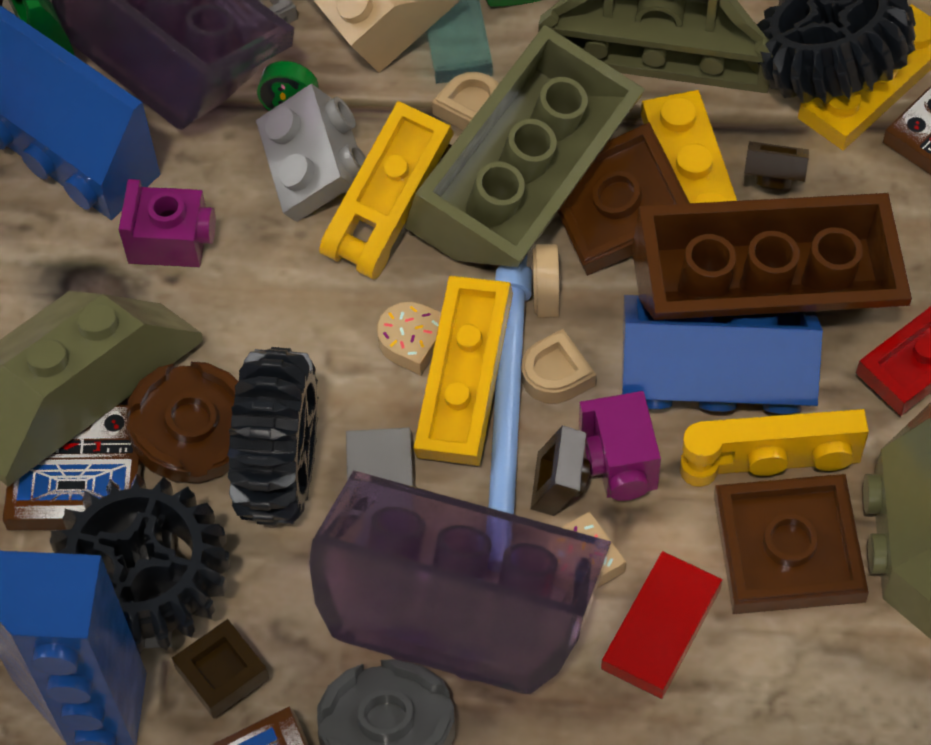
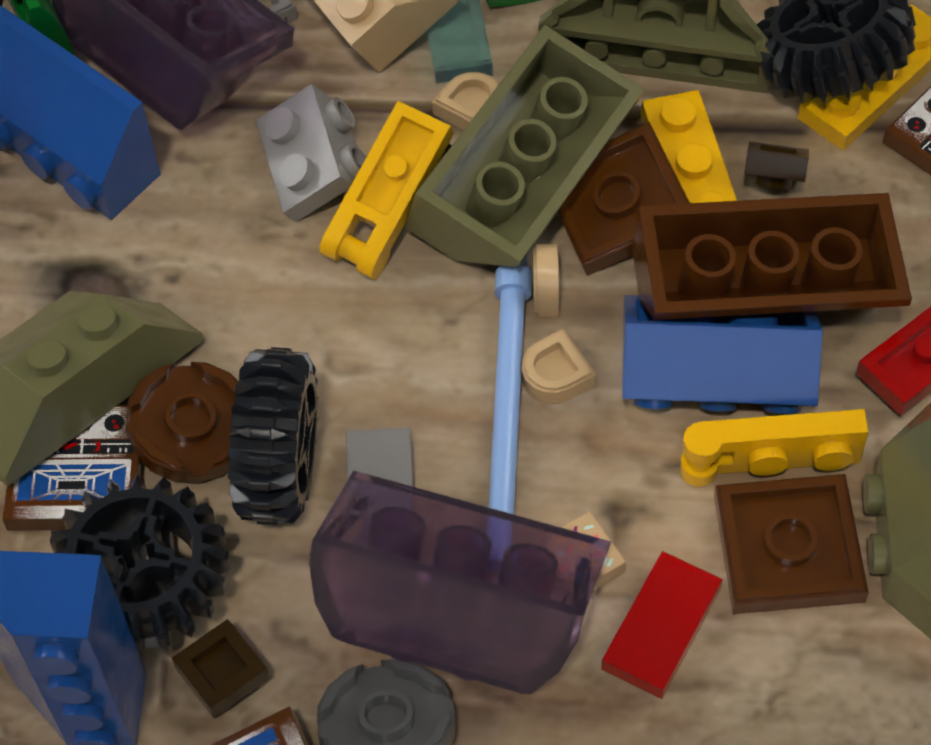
(165, 225): magenta brick -> none
(282, 81): green tile -> none
(408, 334): tan tile -> none
(463, 371): yellow plate -> none
(560, 471): dark brown plate -> none
(621, 444): magenta brick -> none

